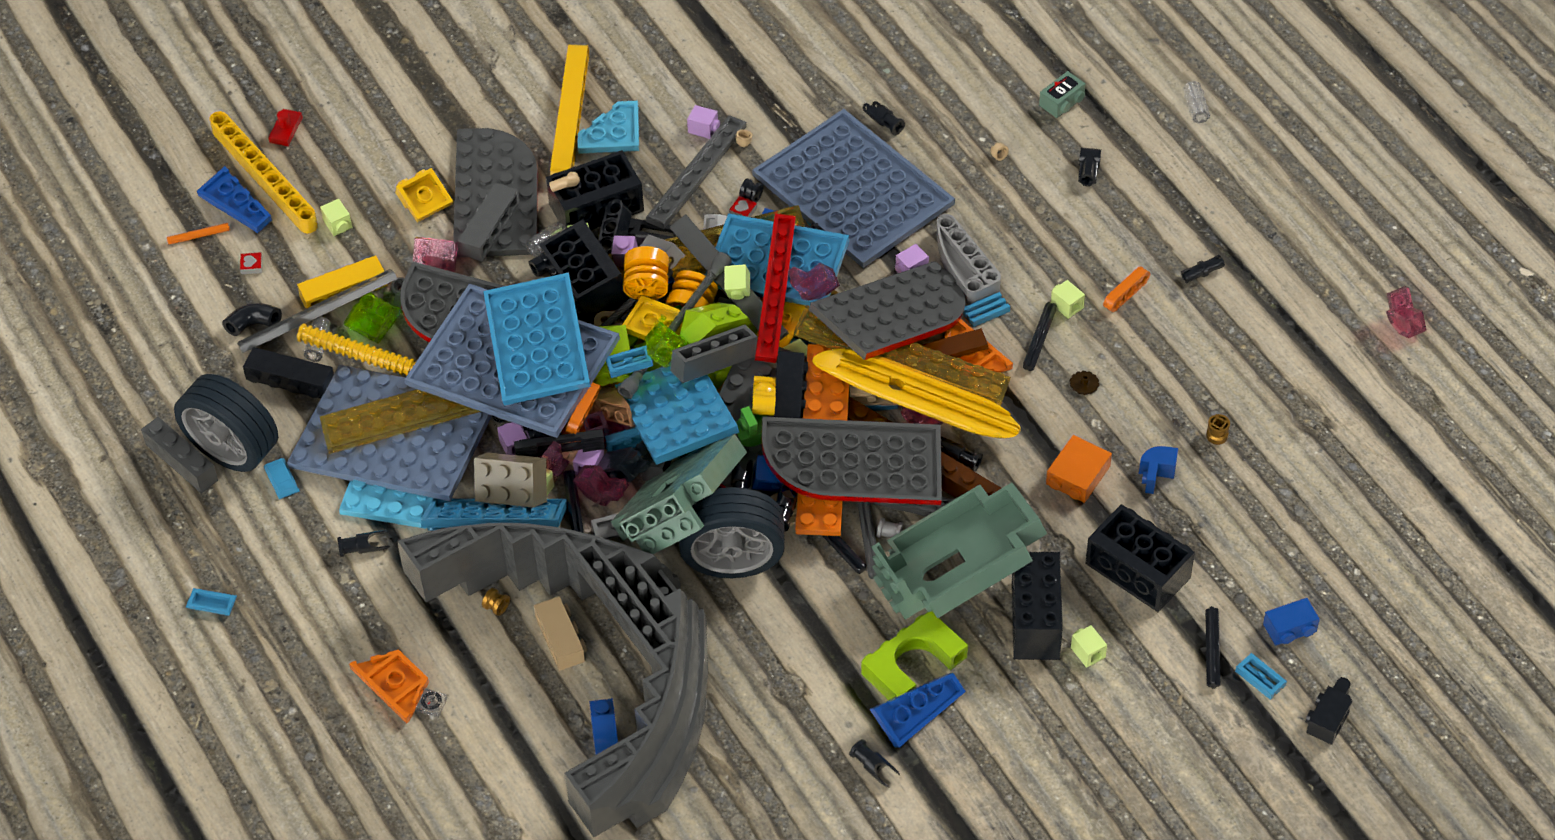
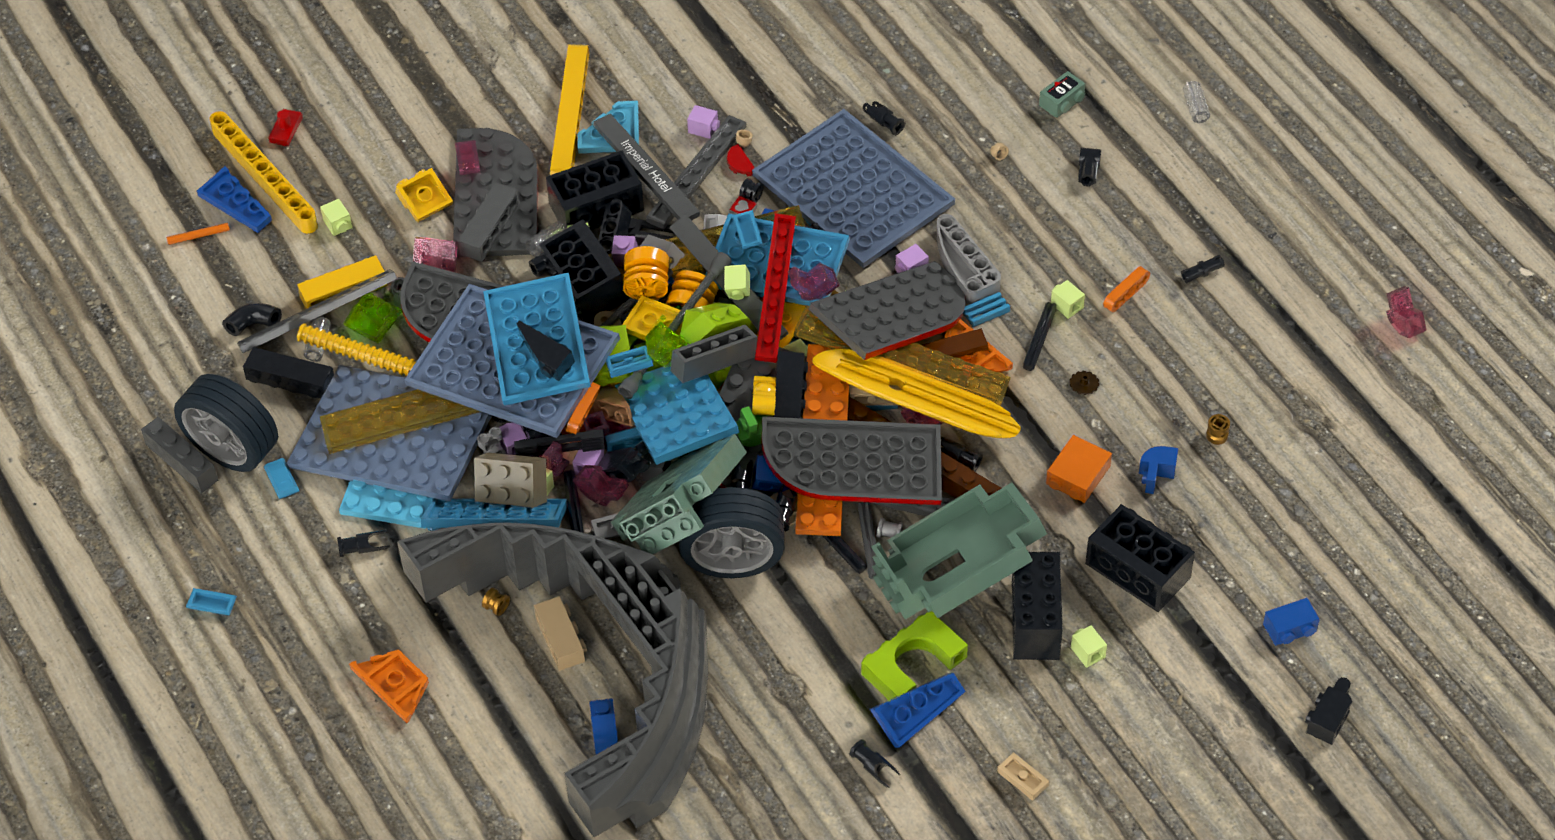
(251, 263): tile -> none
(431, 702): clear tile -> none
(467, 157): none -> clear pink brick
(491, 441): none -> light grey plate
(549, 355): none -> black slope
(570, 180): tan arm -> none
(646, 168): none -> dark grey tile
(738, 161): none -> red tile
(747, 230): none -> dark azure tile
(1023, 776): none -> tan plate
(1212, 647): black axle -> none
(1258, 679): dark azure tile -> none

